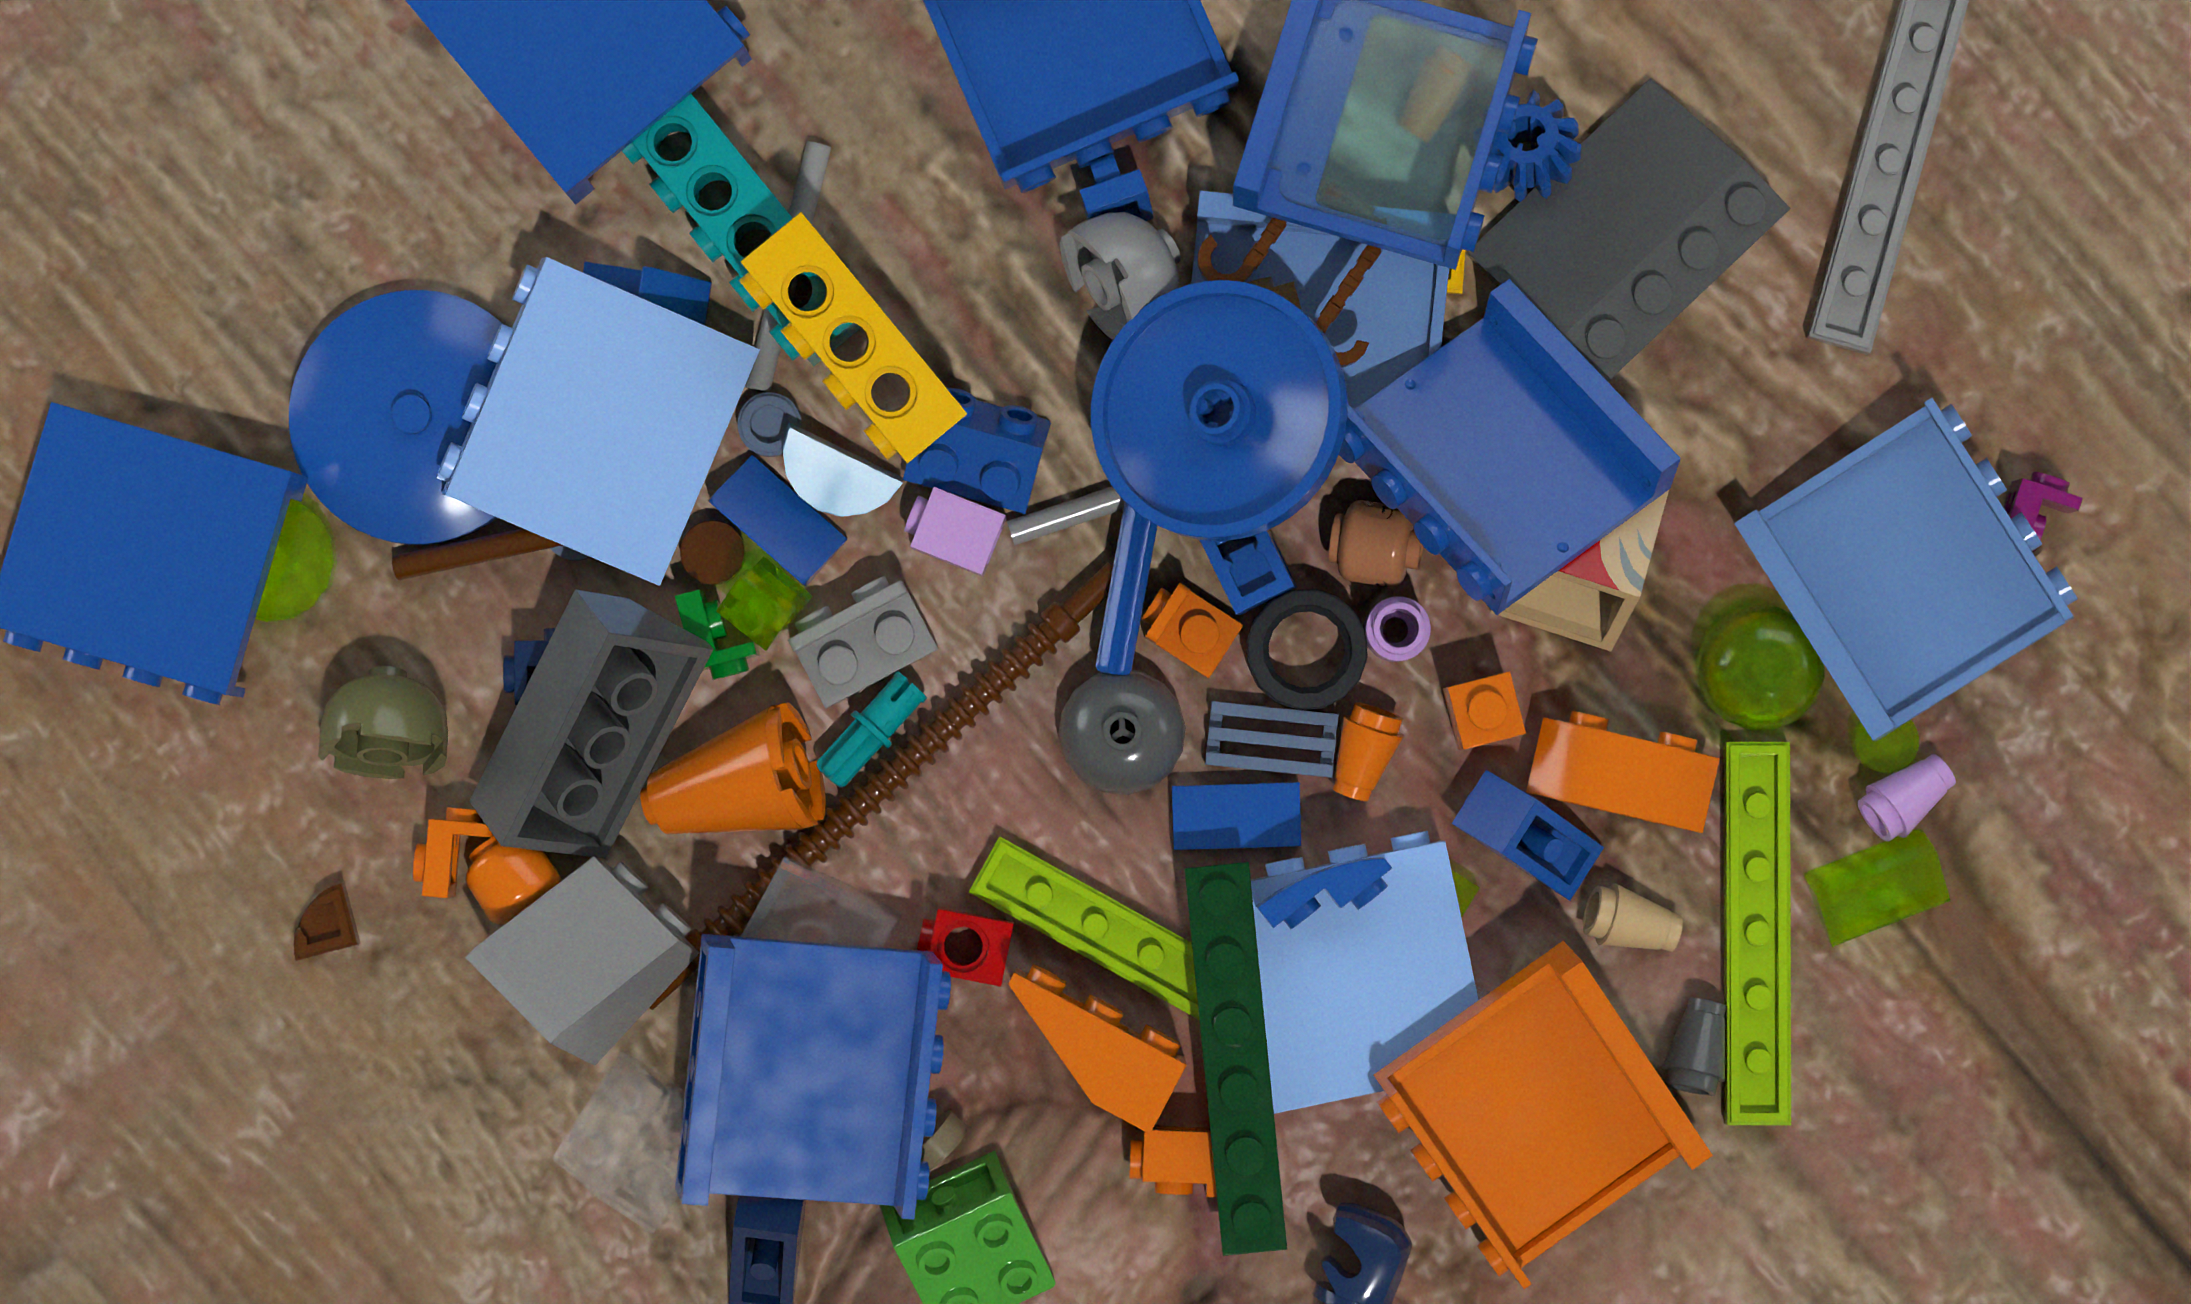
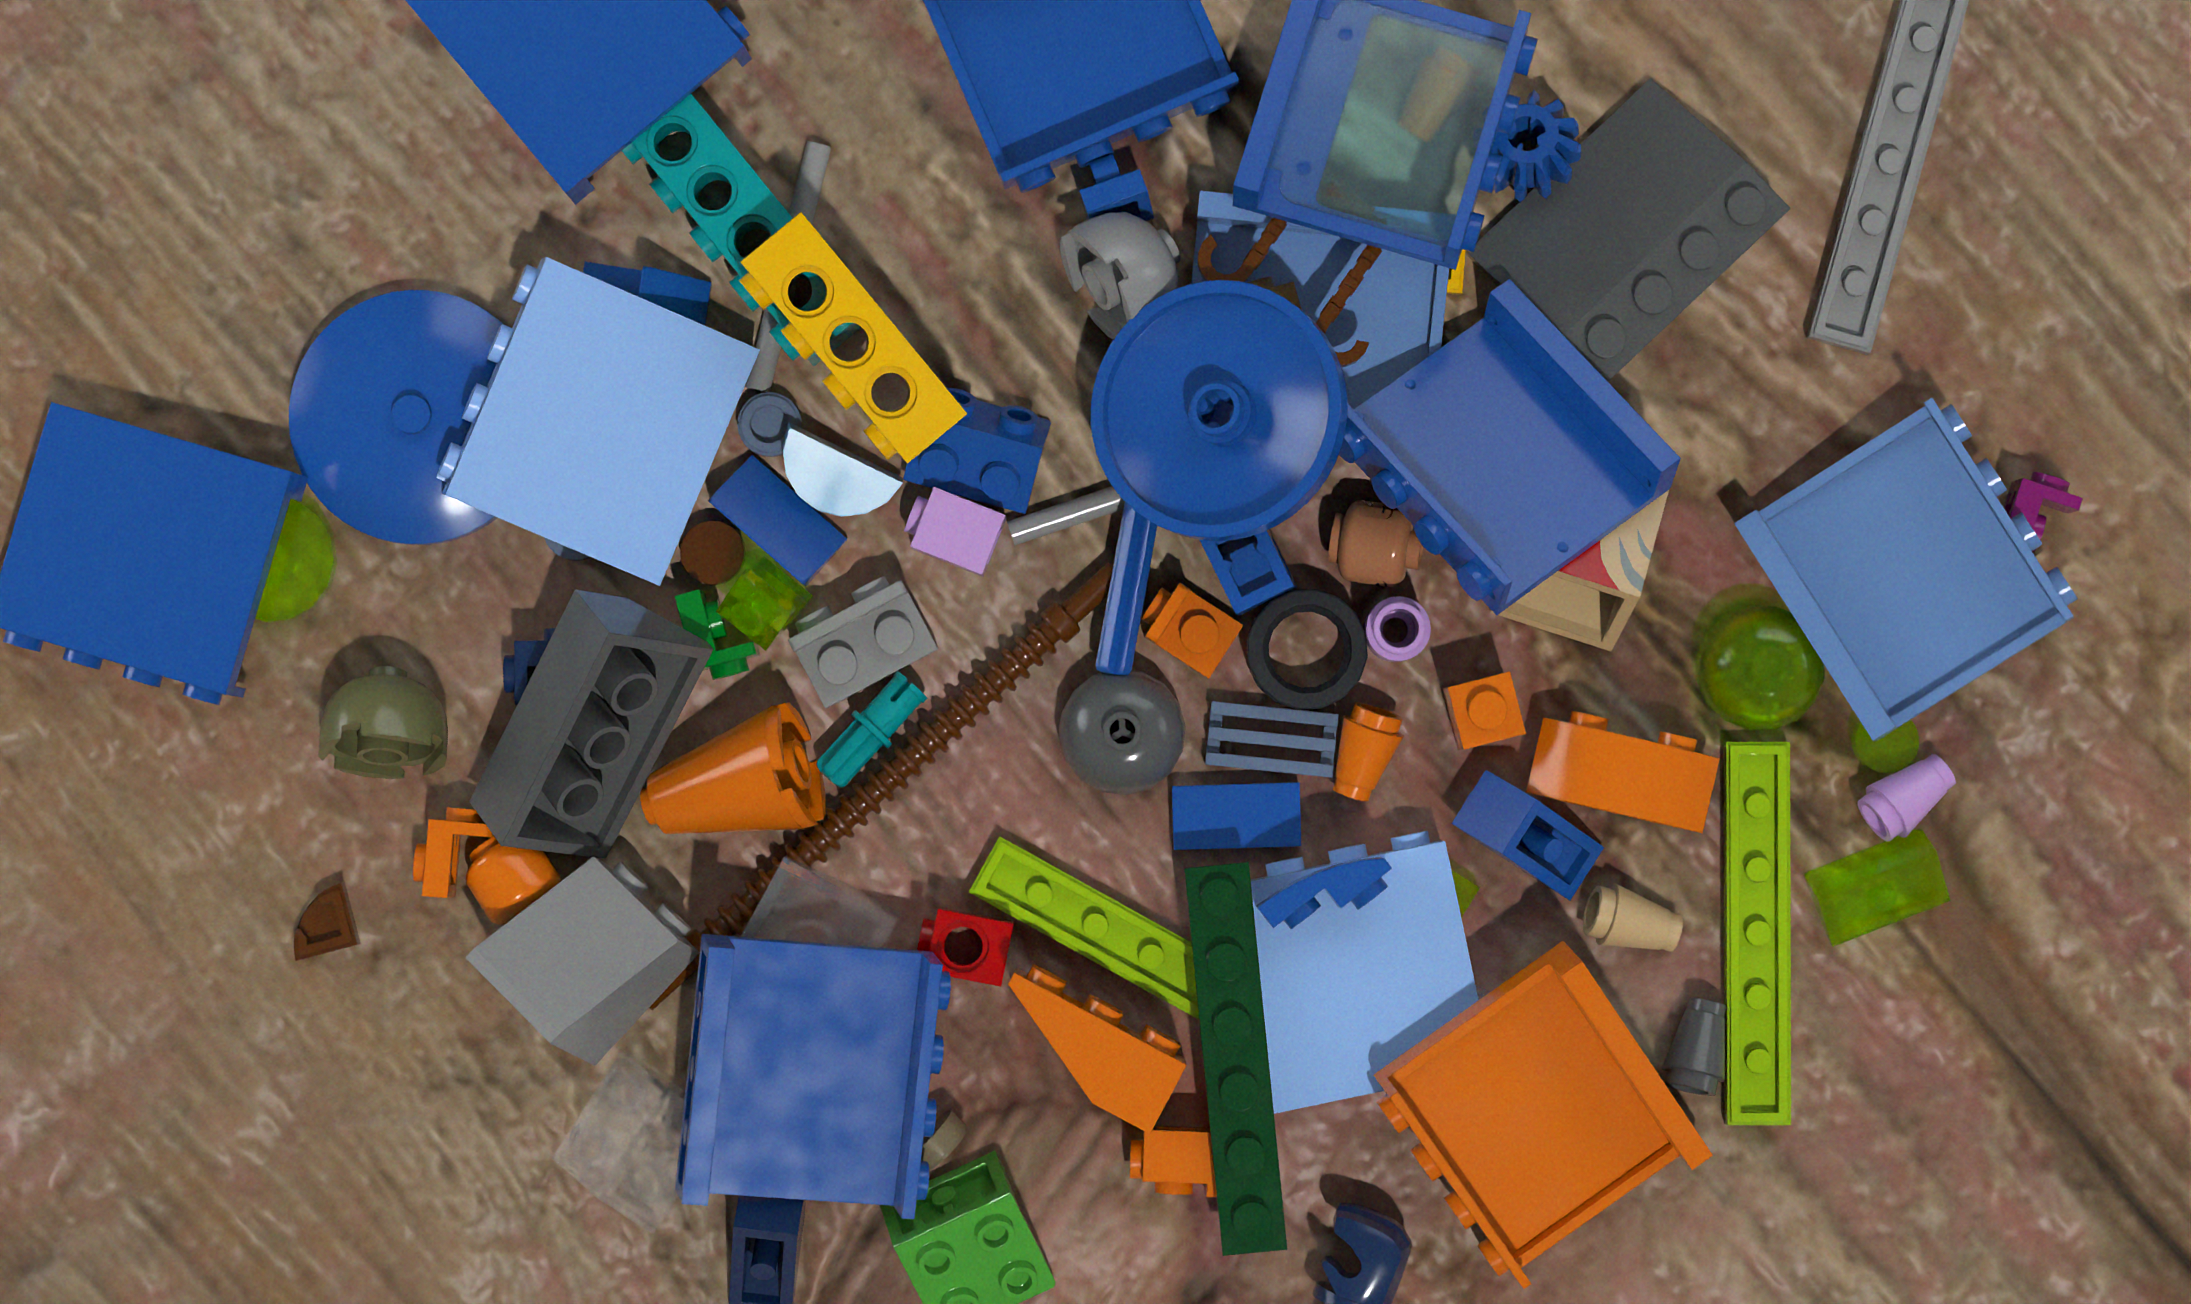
(468, 553): reddish brown bar -> none

